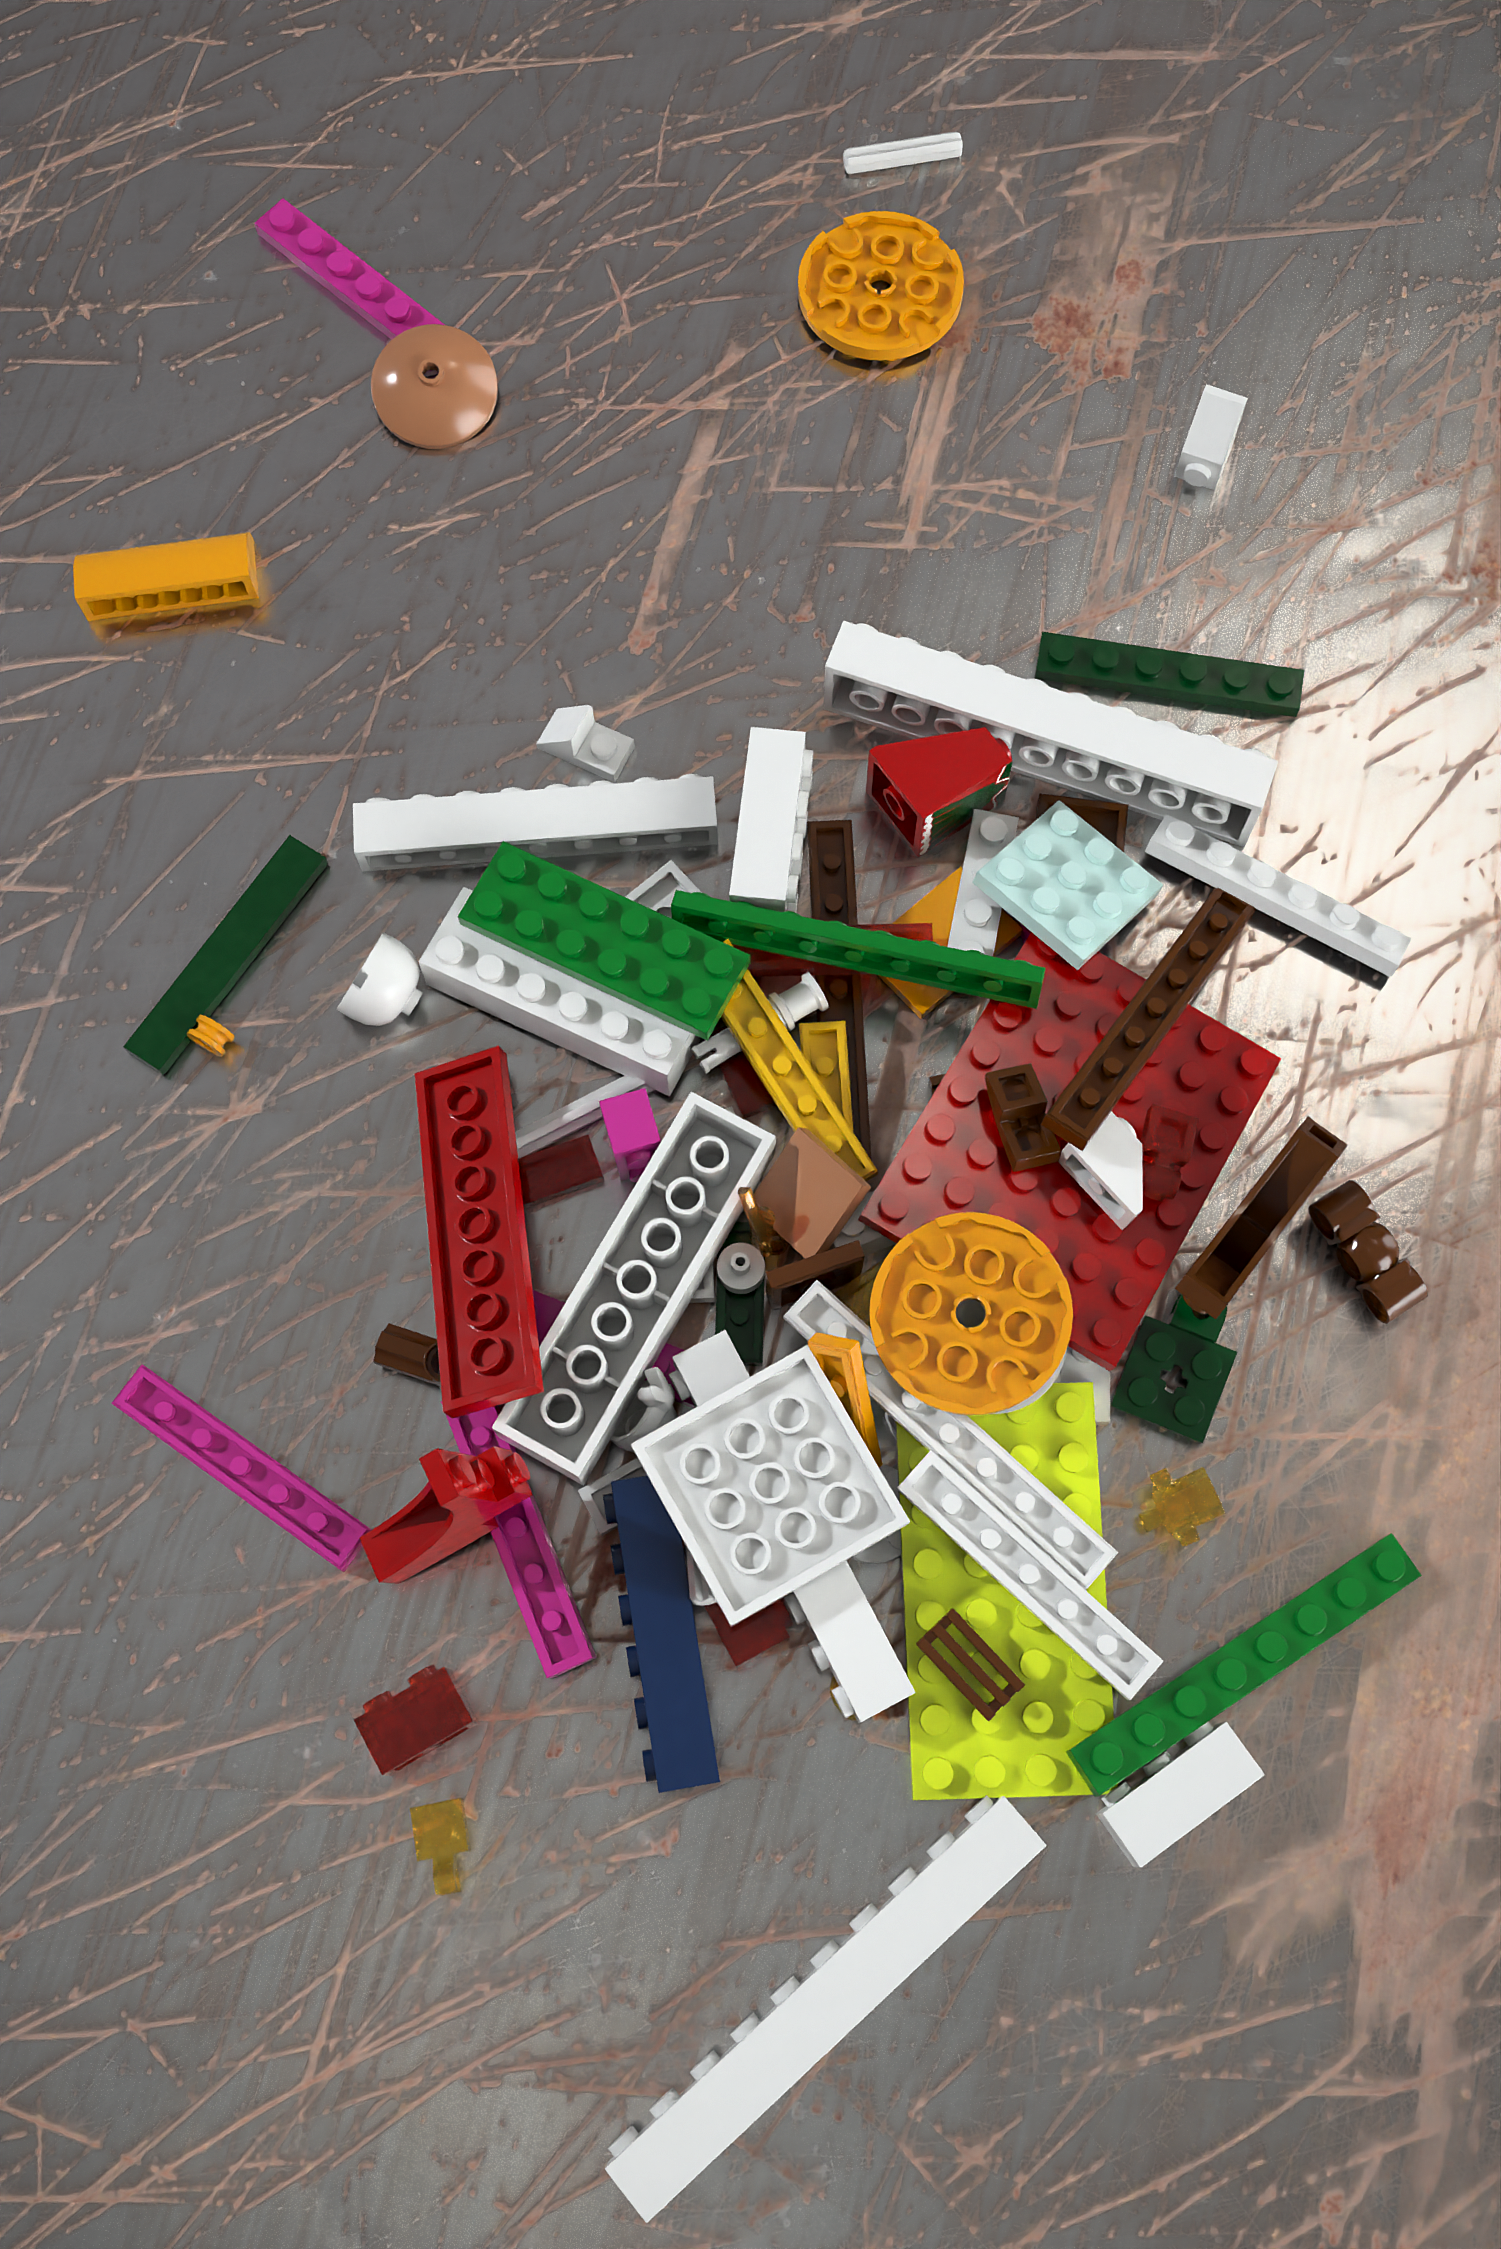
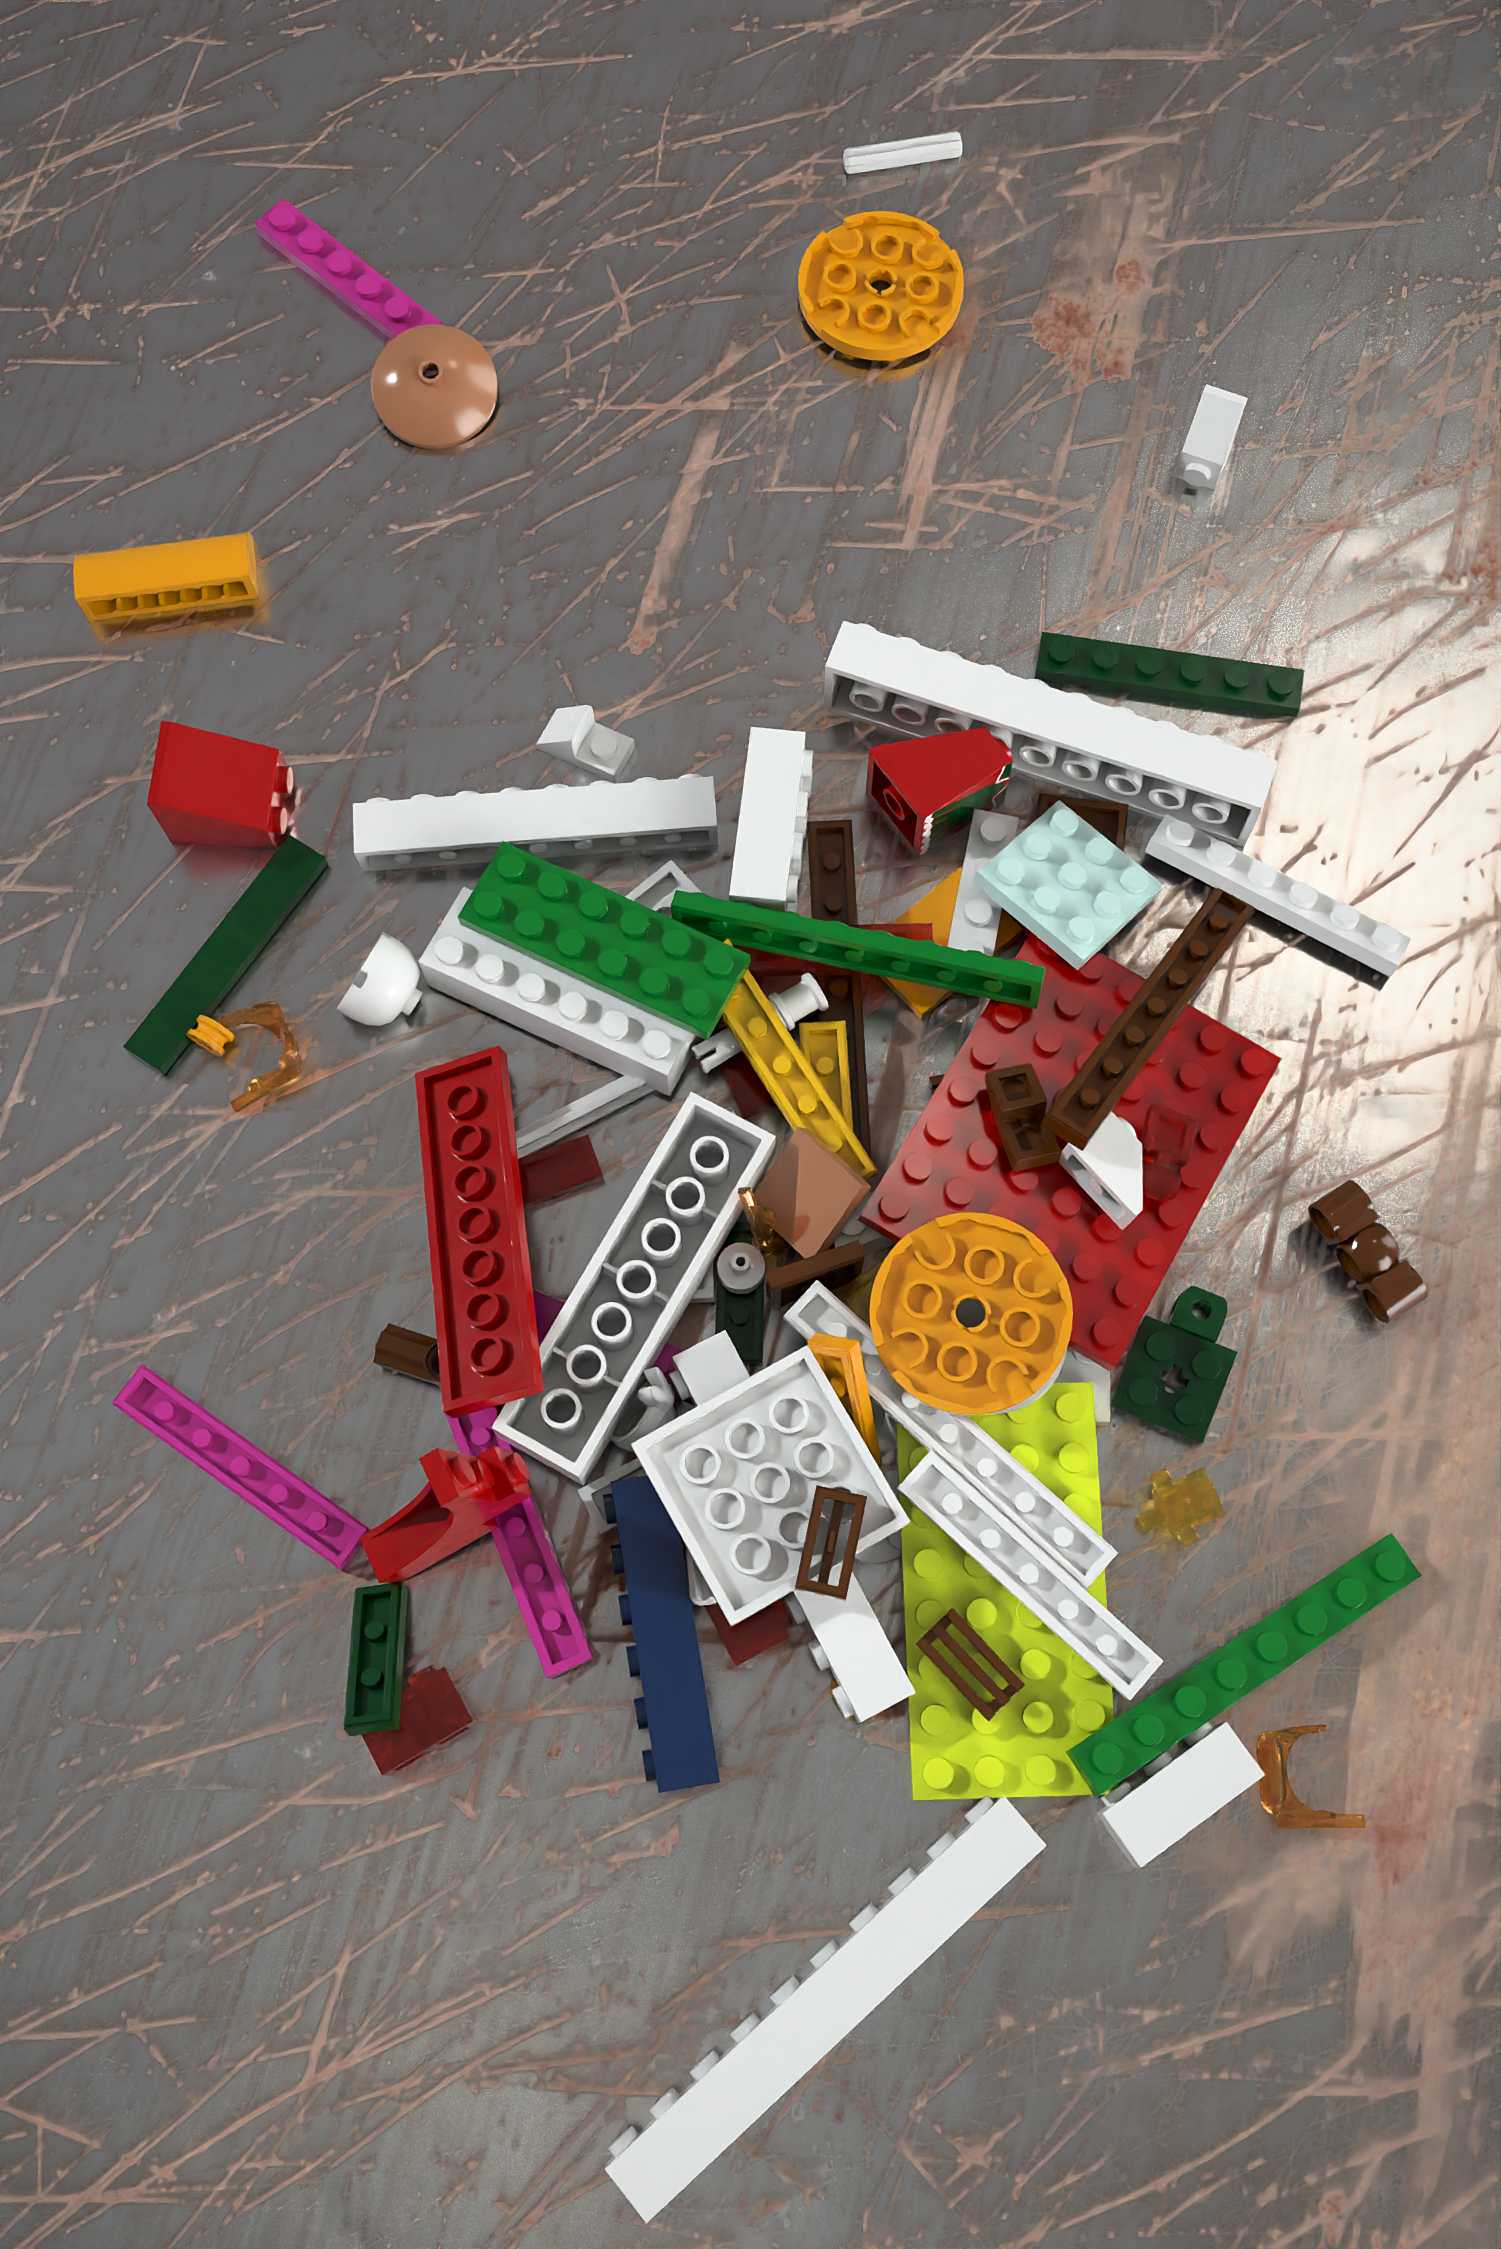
(218, 789): none -> red slope
(271, 1017): none -> clear orange helmet
(376, 1659): none -> dark green tile
(439, 1835): clear yellow plate -> none
(630, 1132): dark pink brick -> none
(822, 1587): none -> reddish brown tile
(1260, 1218): reddish brown arch -> none
(1275, 1789): none -> clear orange helmet

